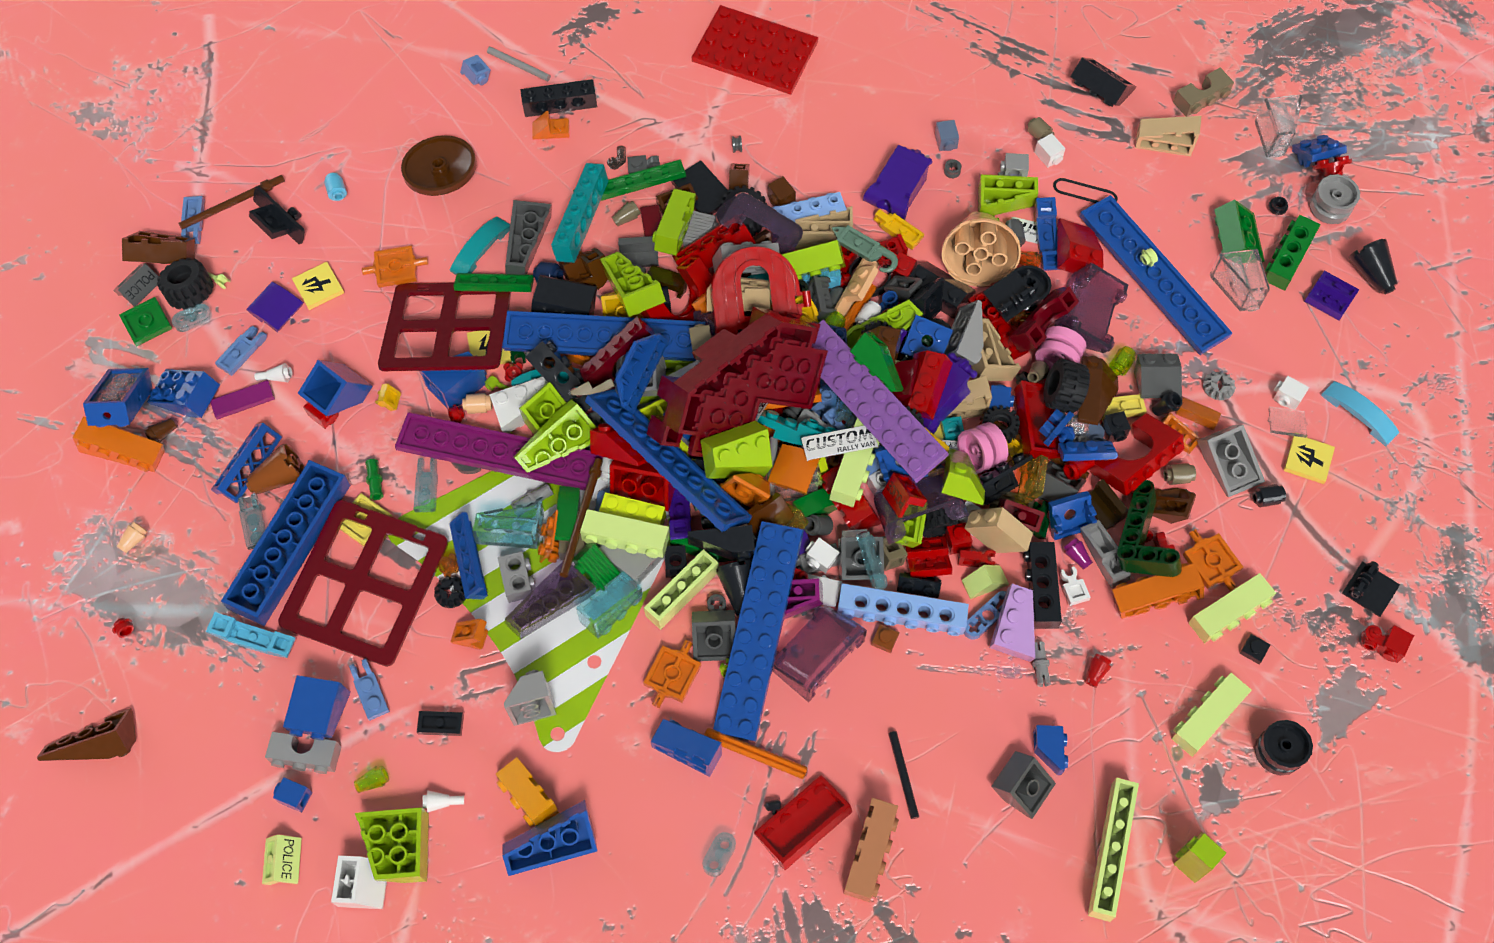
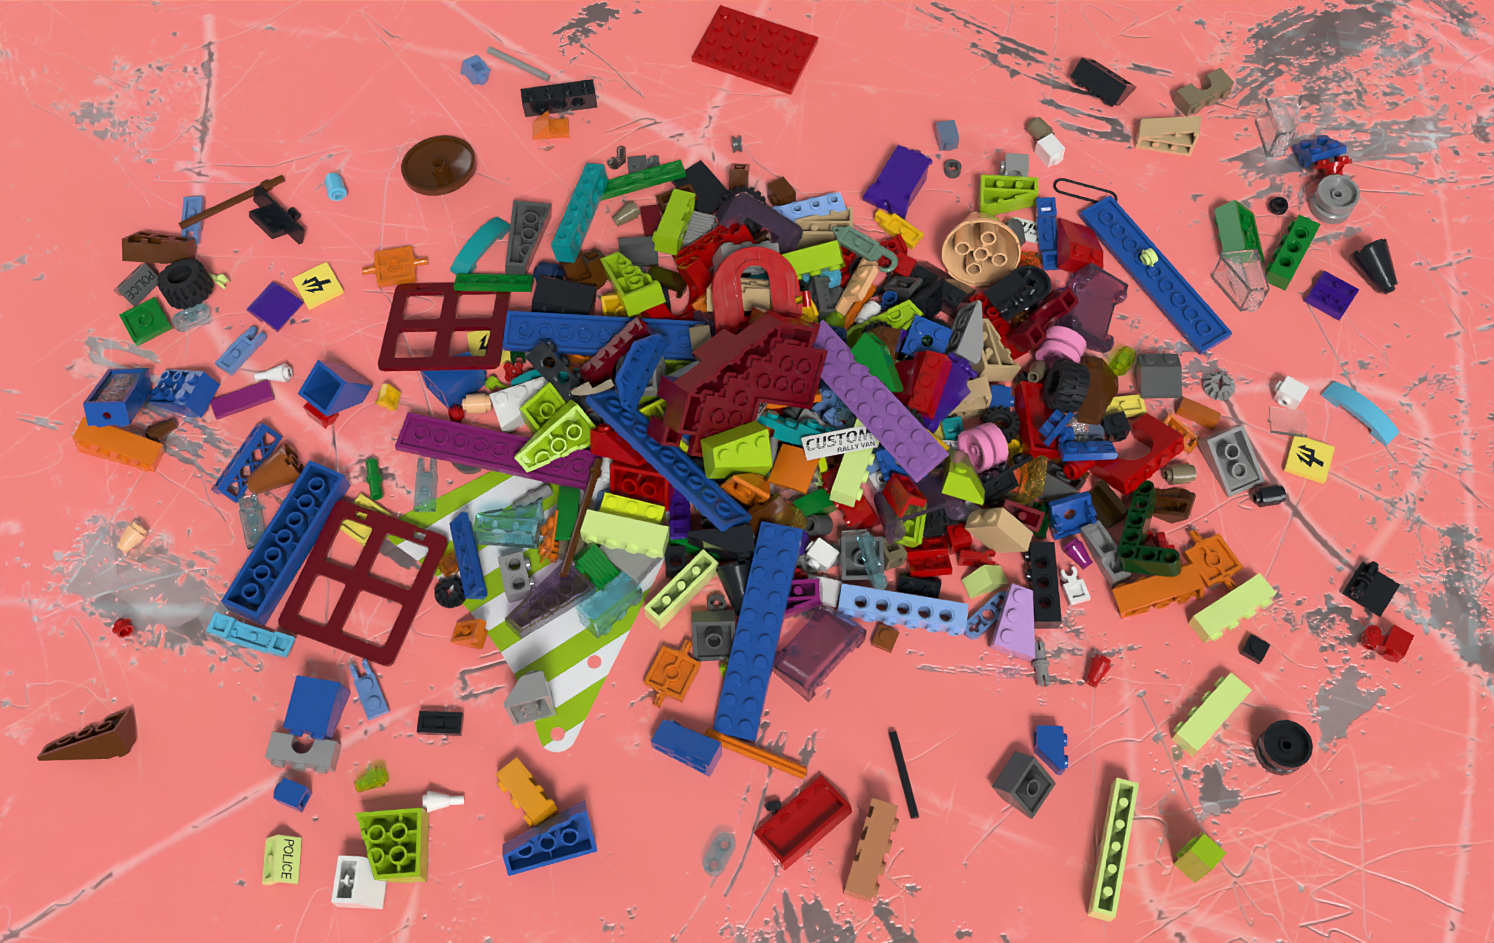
(1169, 403): black cone -> none

